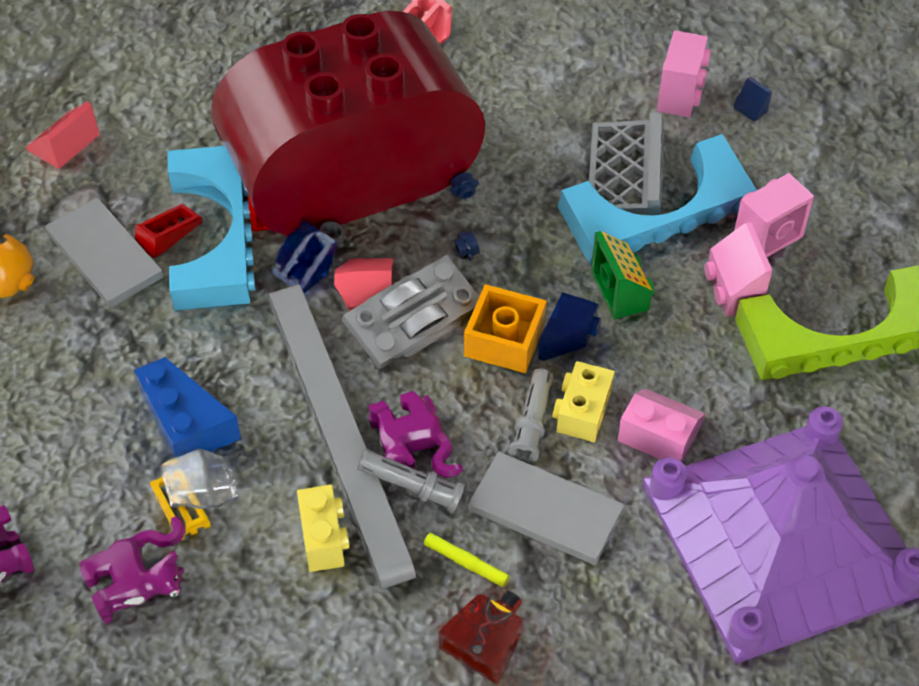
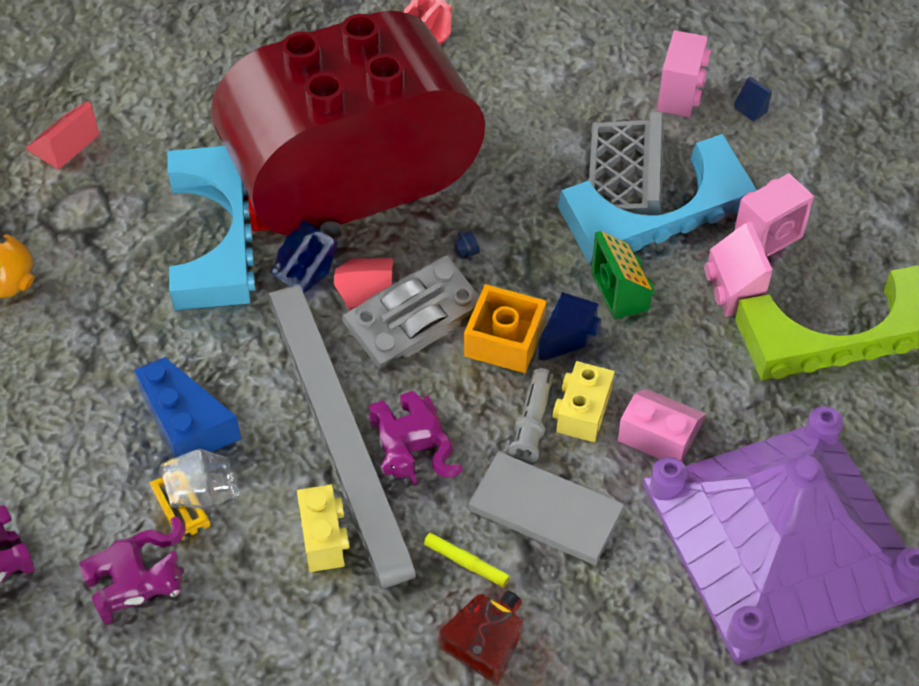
(104, 252): light grey tile -> none
(158, 236): red slope -> none
(426, 485): light grey pin -> none
(464, 185): dark blue plate -> none

